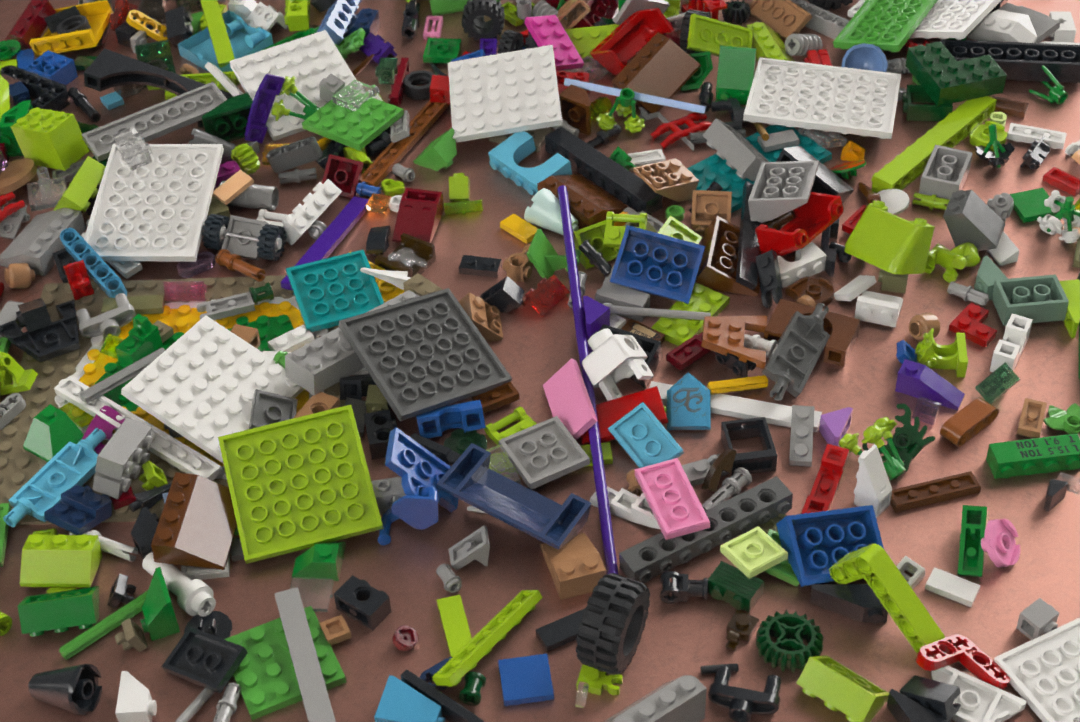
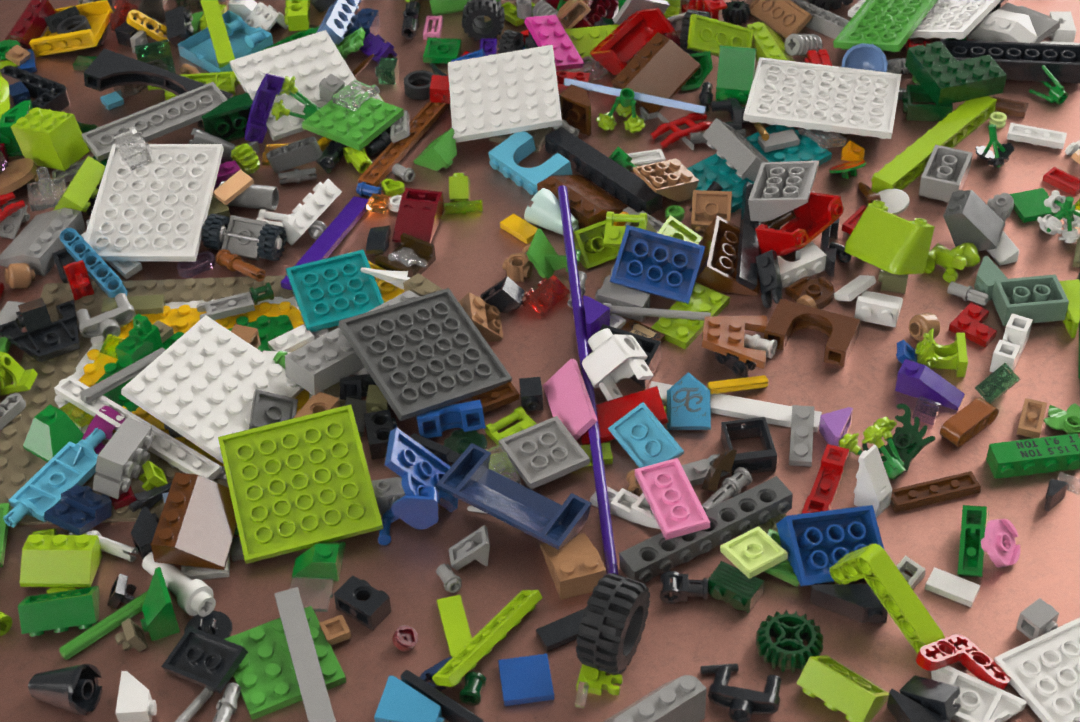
(18, 55): none -> medium nougat plate
(54, 67): blue slope -> none
(81, 101): black pin -> none
(185, 291): clear pink hinge -> none
(223, 79): white tile -> none
(344, 174): dark red slope -> none
(397, 88): dark red plate -> none
(480, 266): black plate -> none
(531, 394): none -> black brick
(595, 258): black pin -> none
(600, 105): clear neon green brick -> none
(603, 137): black sword -> none
(687, 352): dark red hinge -> none
(740, 627): dark brown plate -> none
(797, 352): dark grey plate -> none
(825, 180): brick -> none
(930, 201): lime pin -> none
(980, 134): lime plate -> none
(1036, 154): black hinge -> none

